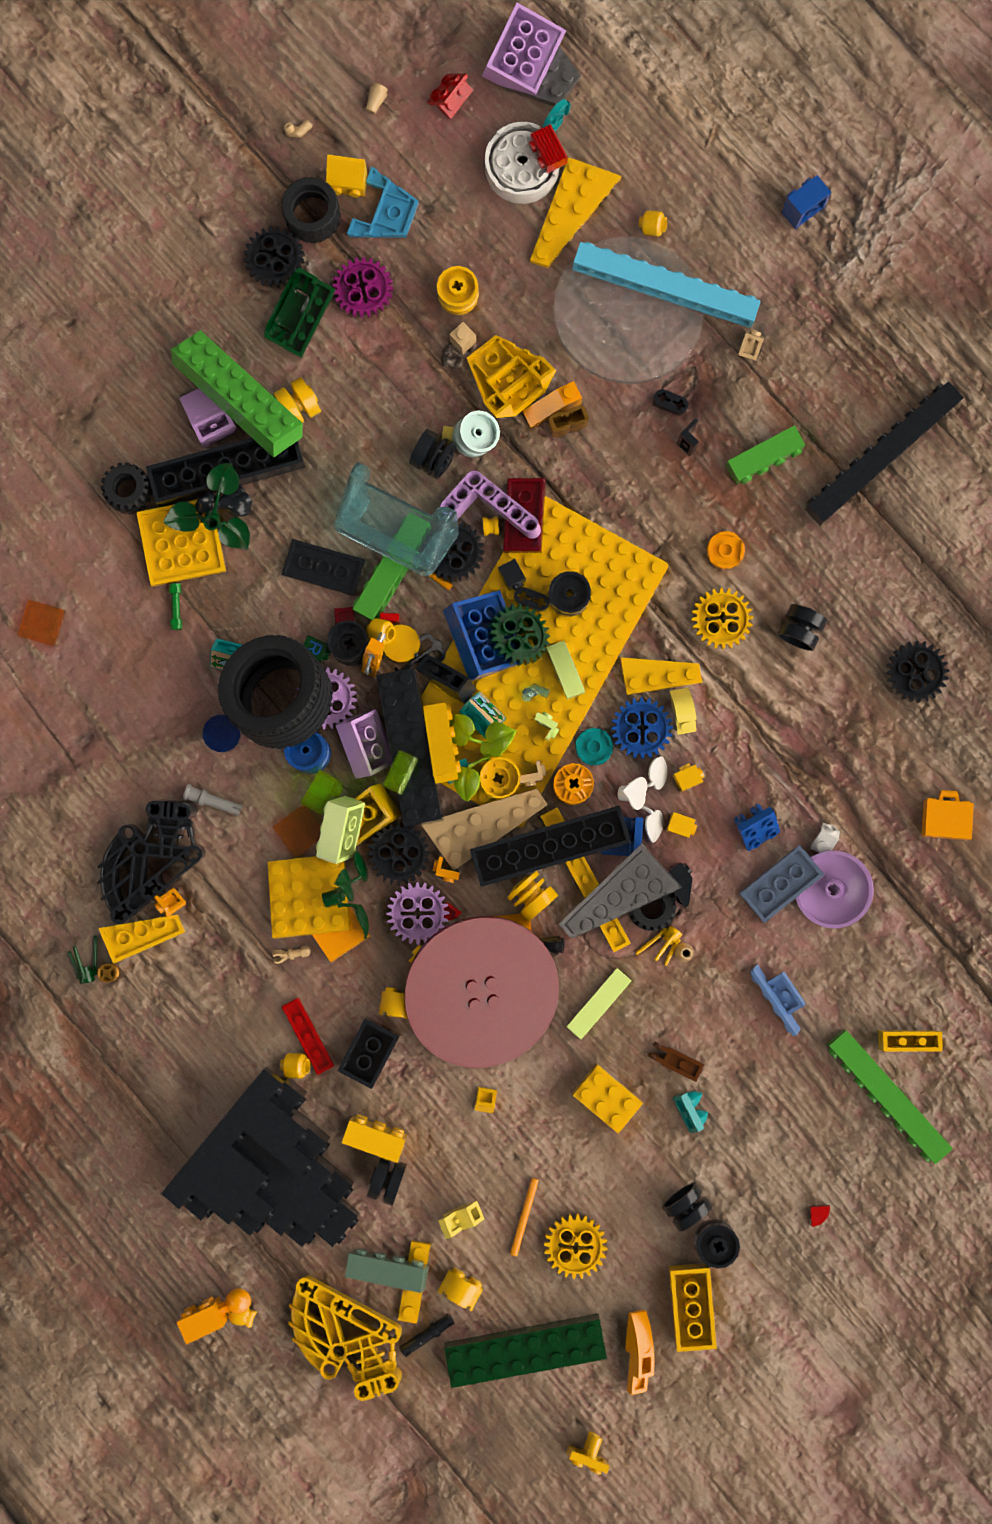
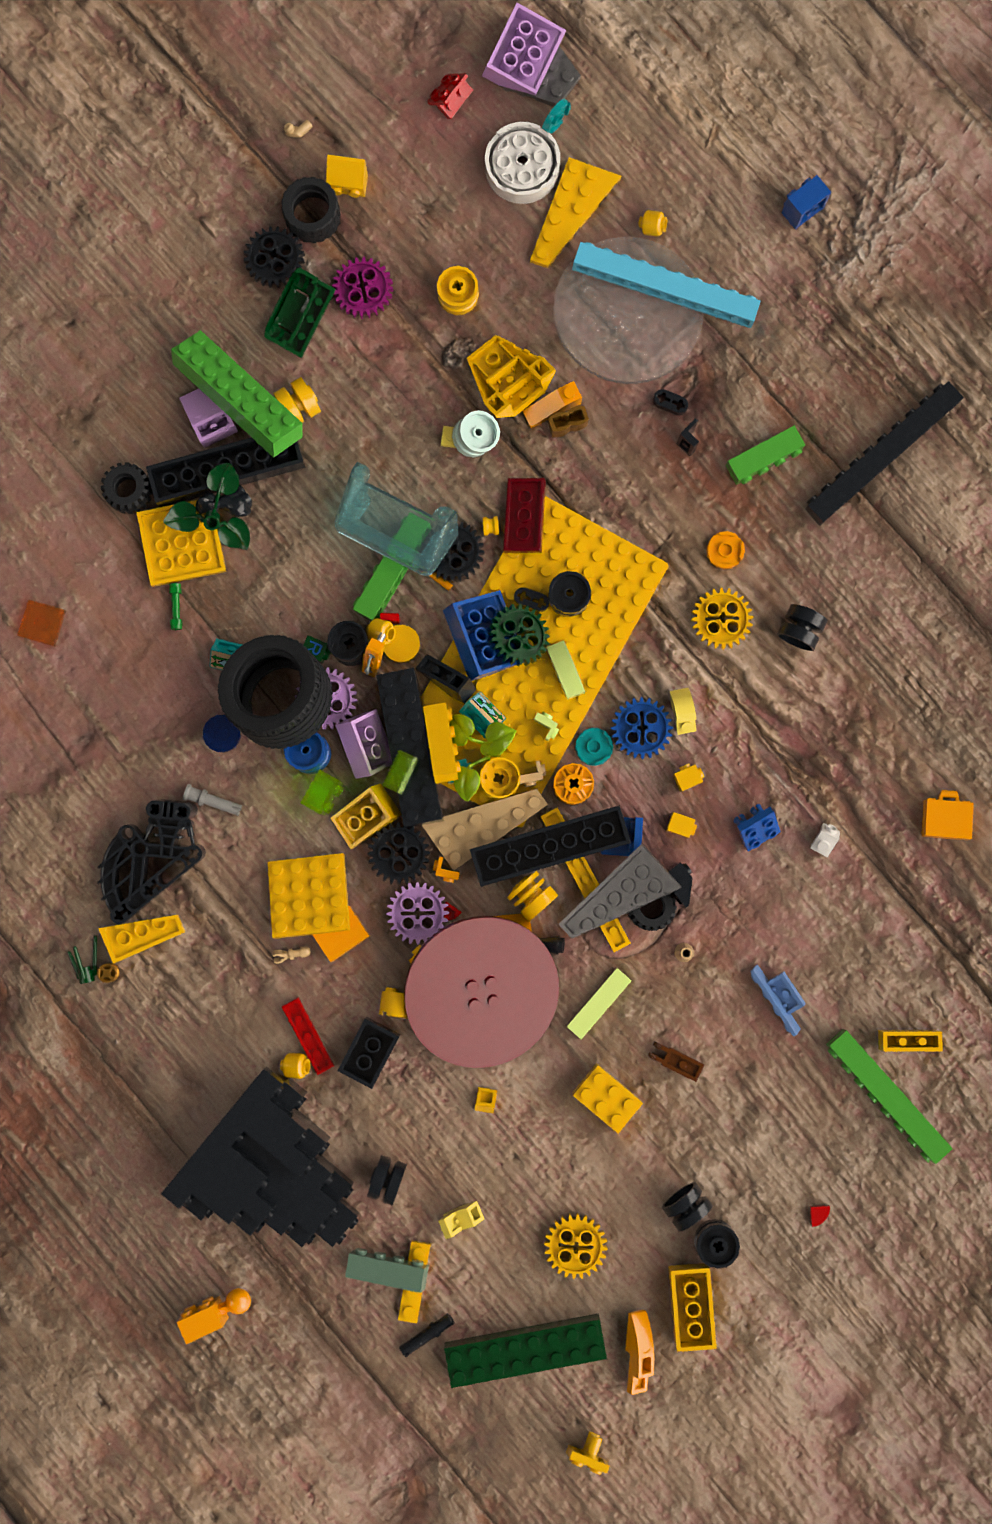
(169, 902): light orange bracket -> none
(242, 1319): yellow animal -> none
(298, 830): clear orange tile -> none
(323, 567): black tile -> none
(340, 829): yellowish green brick -> none
(343, 614): dark red tile -> none
(343, 881): dark green plant -> none
(374, 1369): yellow beam -> none
(375, 1137): yellow brick -> none
(376, 96): tan cone -> none
(393, 212): dark azure wing -> none
(435, 455): black wheel -> none
(436, 644): black piece -> none
(461, 1289): yellow brick -> none
(462, 338): tan brick -> none
(494, 500): lavender beam -> none
(512, 575): black brick -> none
(524, 1216): light orange bar -> none
(534, 690): clear light blue arm -> none
(548, 149): red brick -> none
(636, 792): white plant -> none
(655, 675): yellow wing -> none
(671, 936): yellow plant -> none
(692, 1118): teal tile -> none
(751, 344): tan bracket -> none
(781, 883): sand blue tile -> none
(839, 895): lavender dish -> none
(902, 681): black gear -> none

